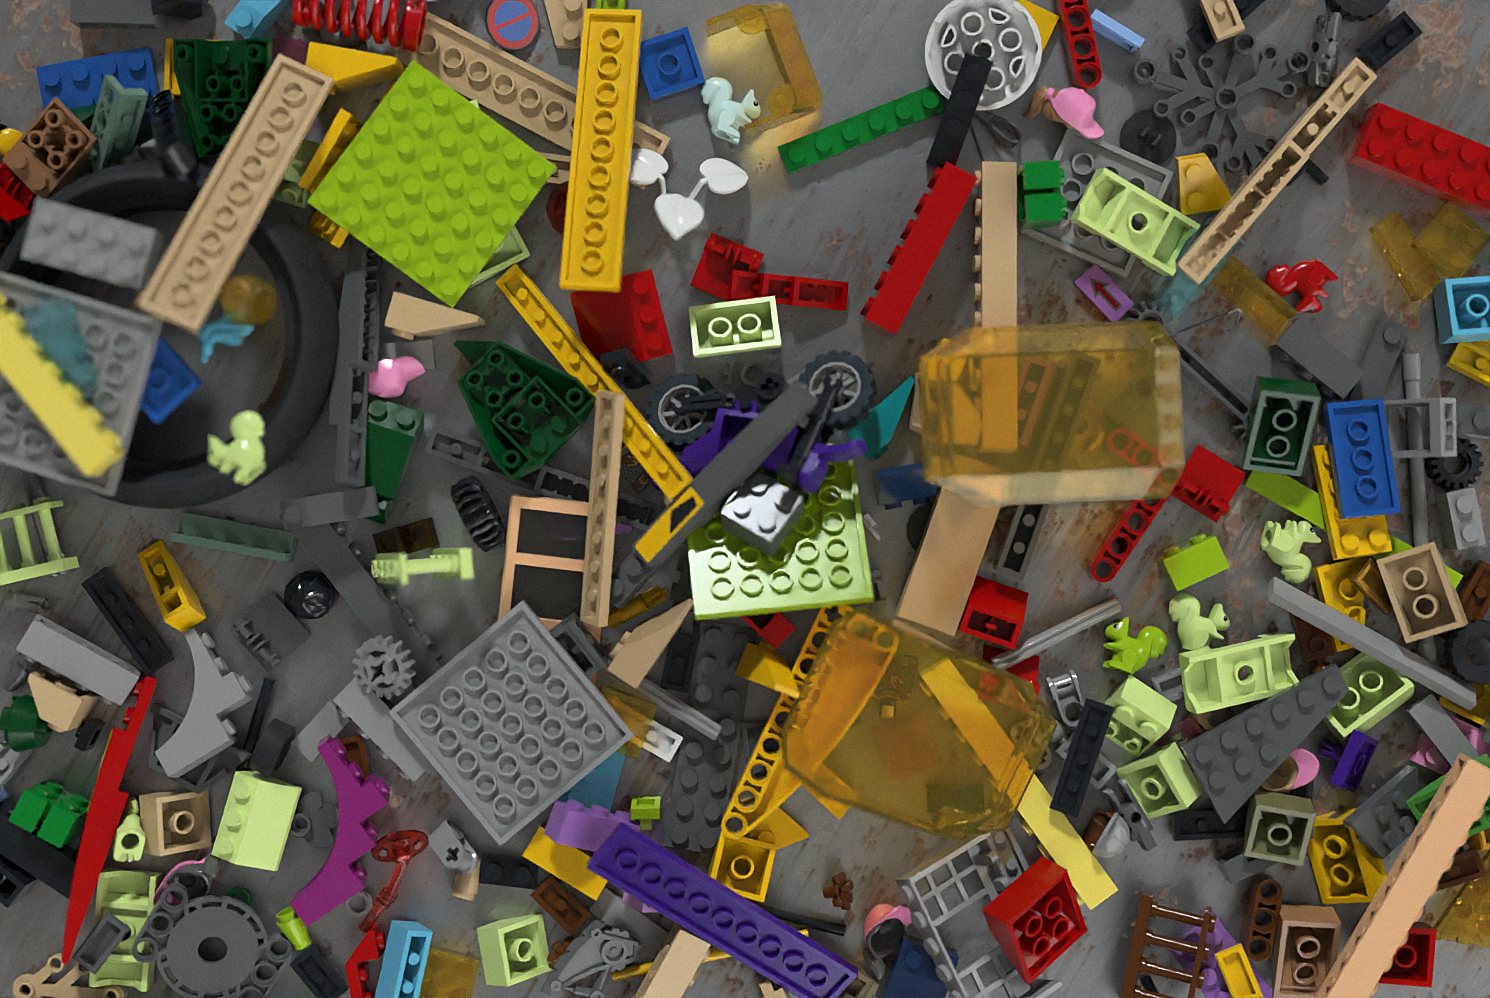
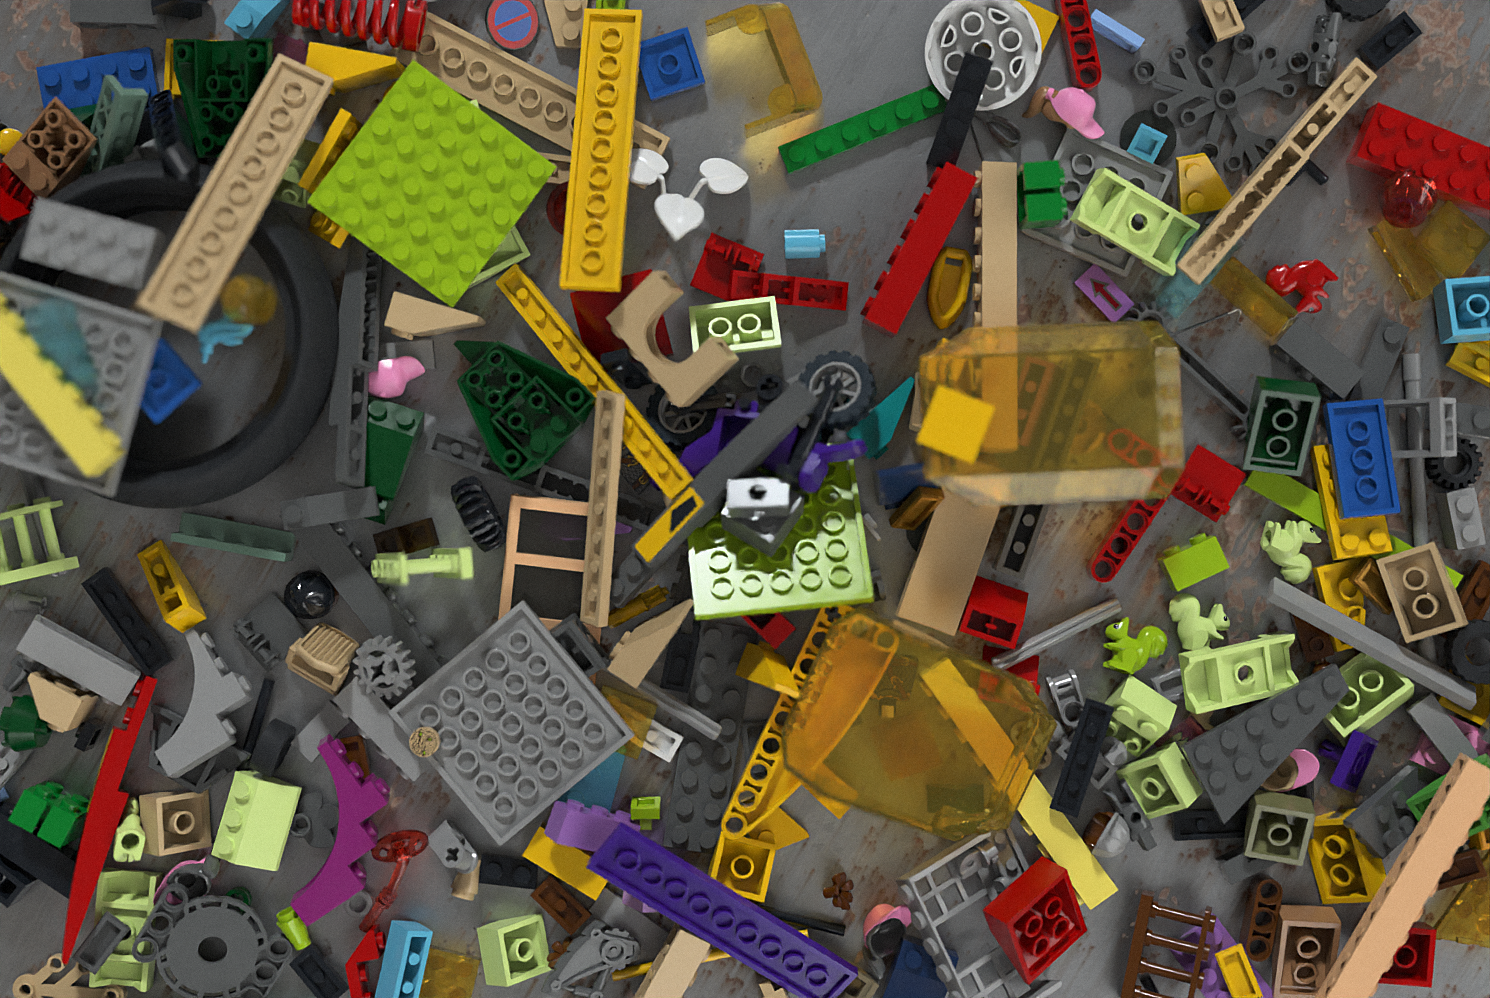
(245, 452): yellowish green animal -> none
(323, 657): none -> tan piece
(424, 741): none -> tile
(636, 324): none -> tan arch
(723, 113): light aqua animal -> none
(774, 504): none -> piece
(803, 243): none -> medium azure brick
(916, 508): none -> pearl gold tile
(949, 286): none -> yellow piece
(955, 424): none -> yellow tile
(976, 858): none -> light grey piece
(1113, 751): none -> light grey piece
(1147, 143): none -> medium azure tile
(1407, 199): none -> clear red cone

